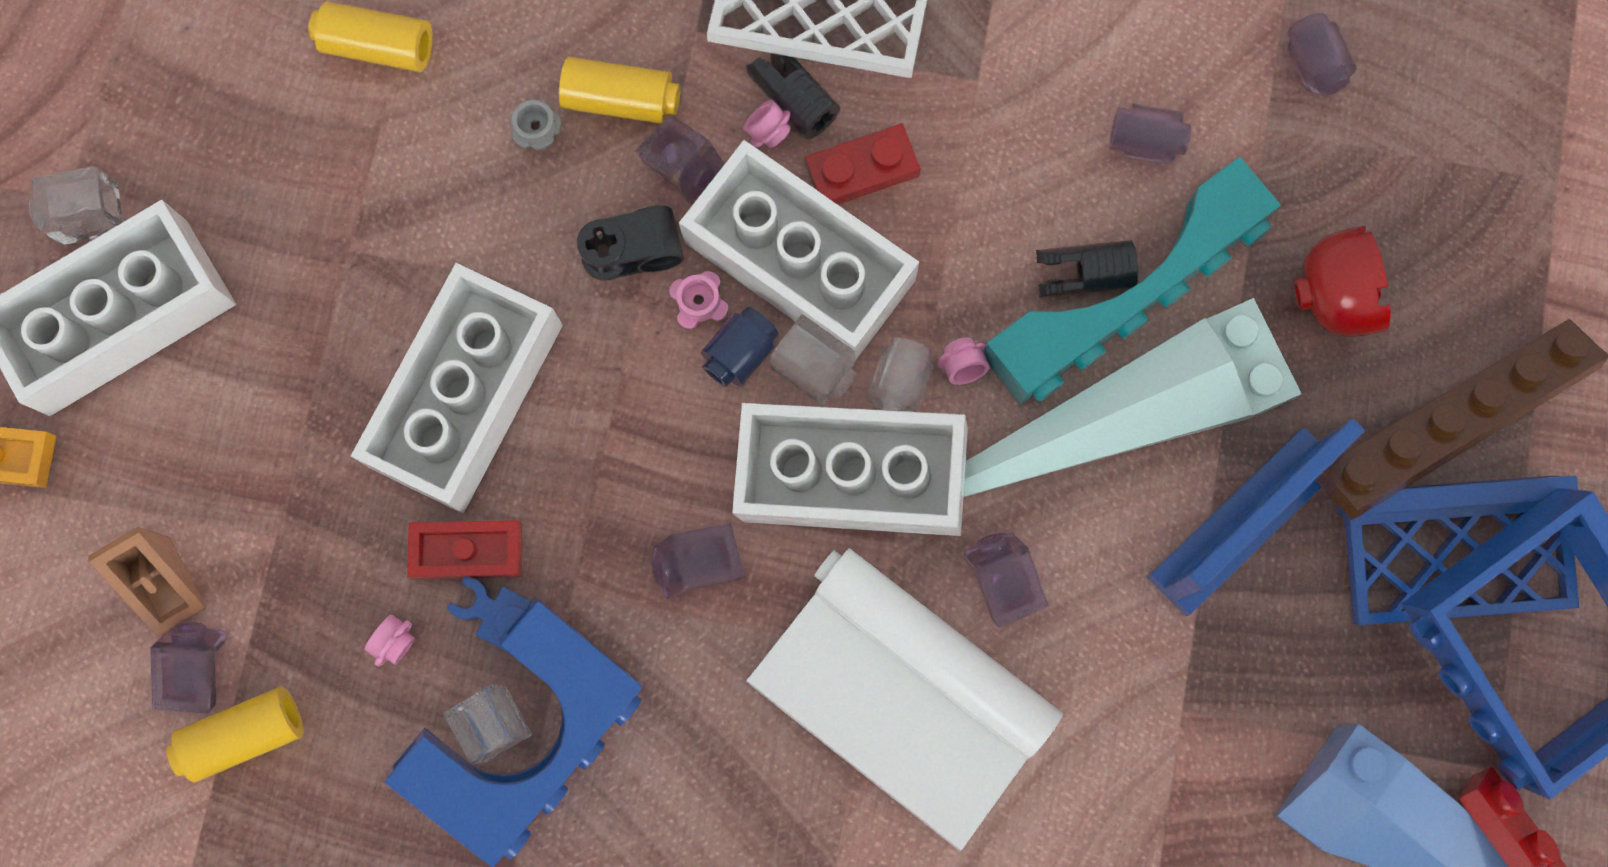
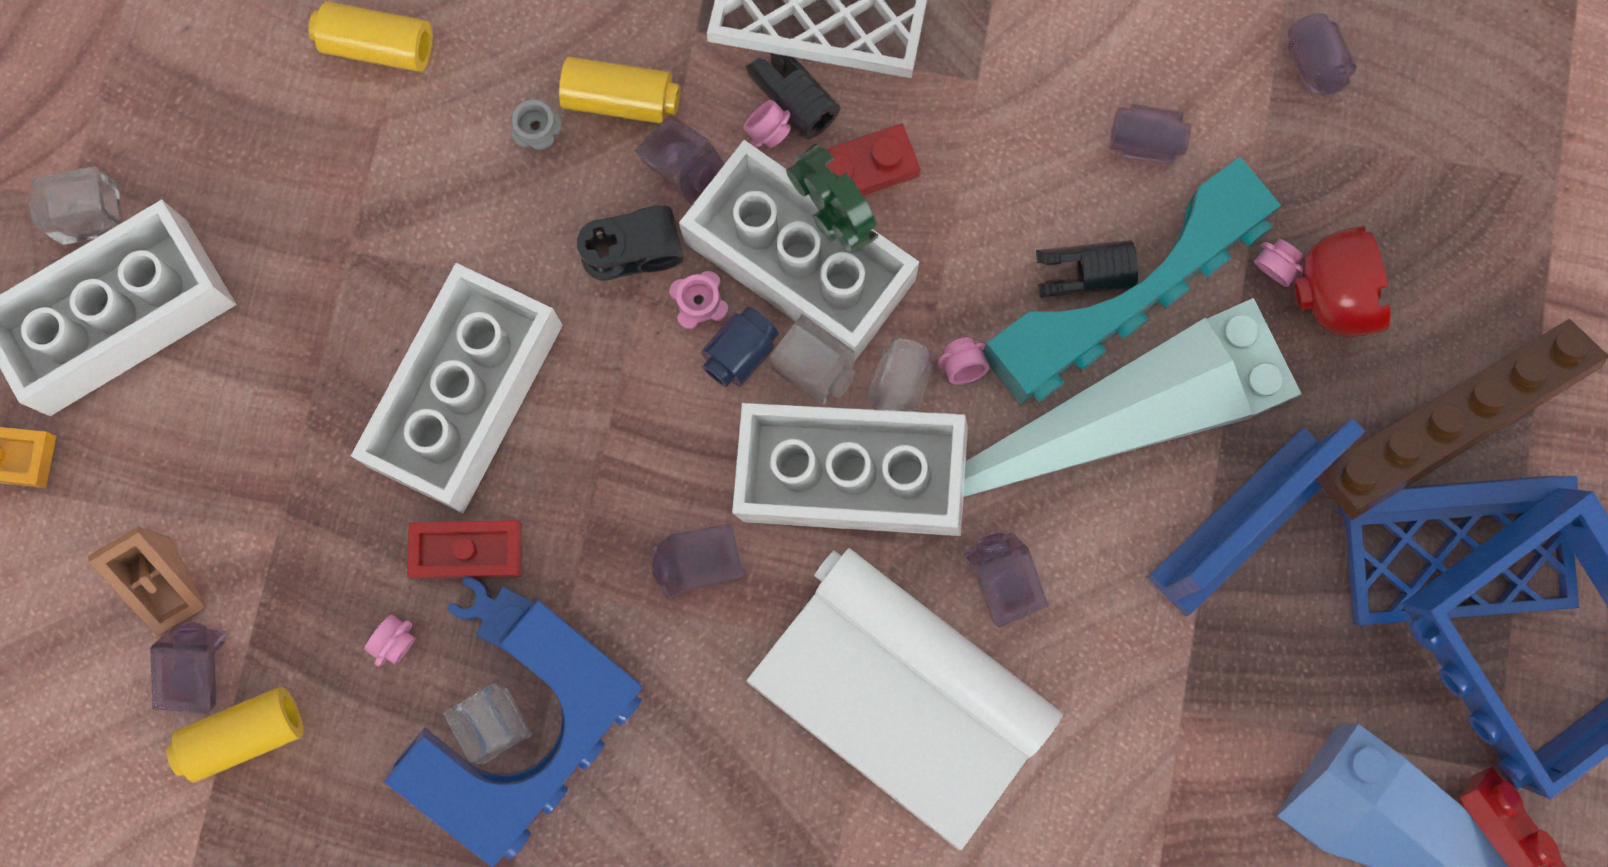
(840, 203): none -> dark green plate
(1280, 262): none -> bright pink plate

